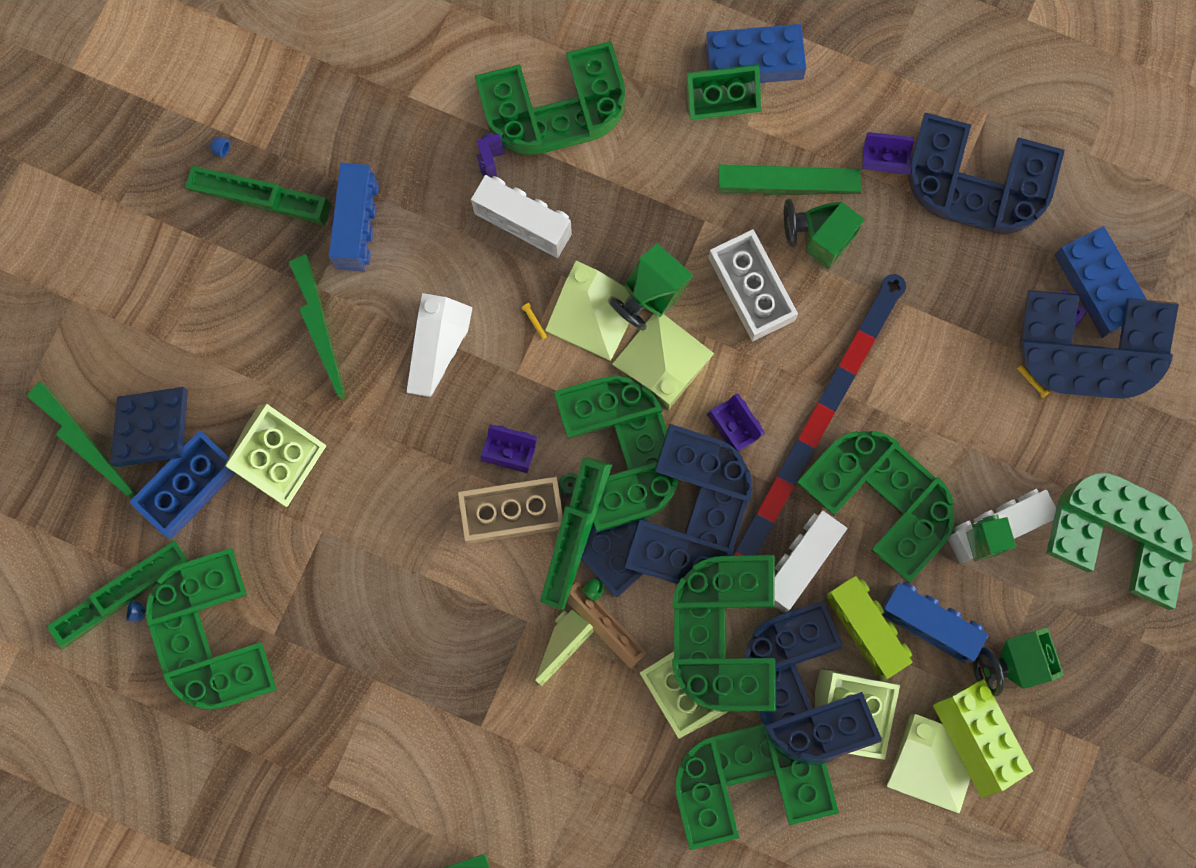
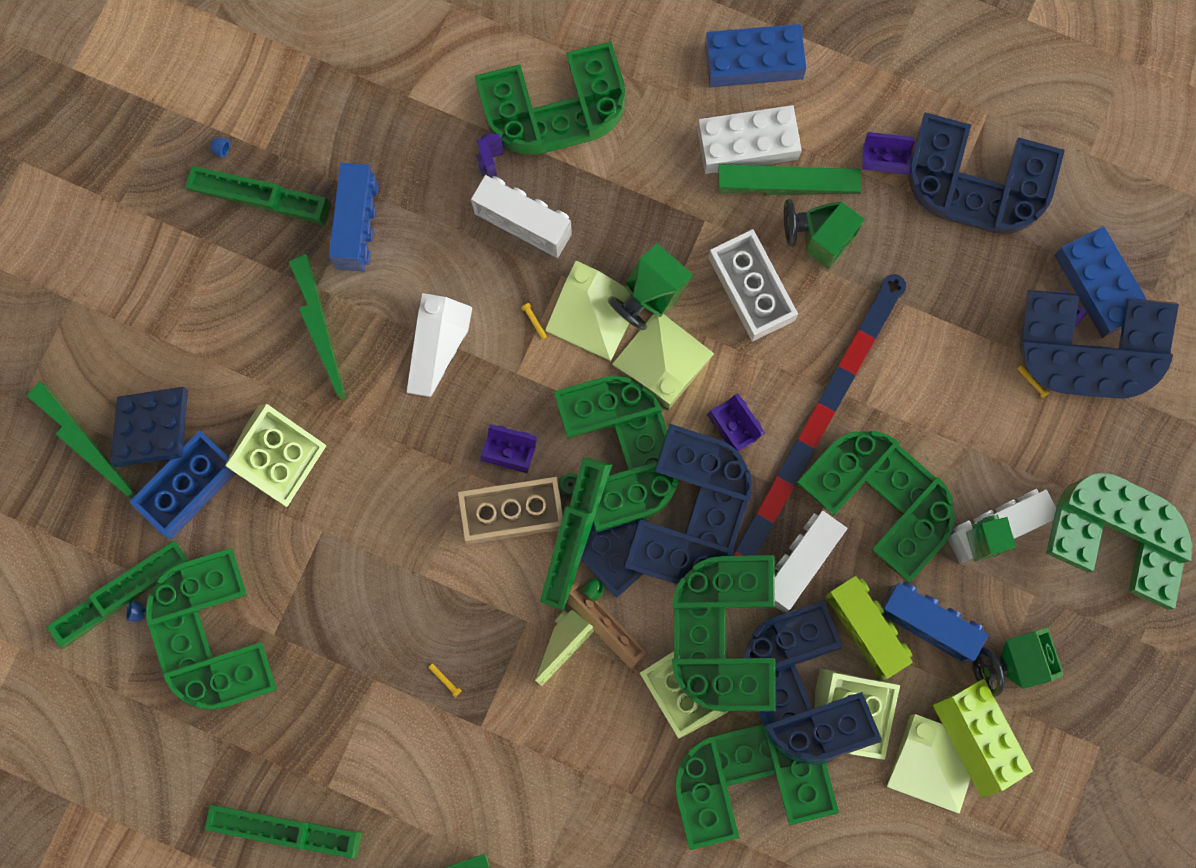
(284, 831): none -> green slope
(445, 681): none -> yellow piece
(723, 92): green slope -> none
(749, 138): none -> white brick

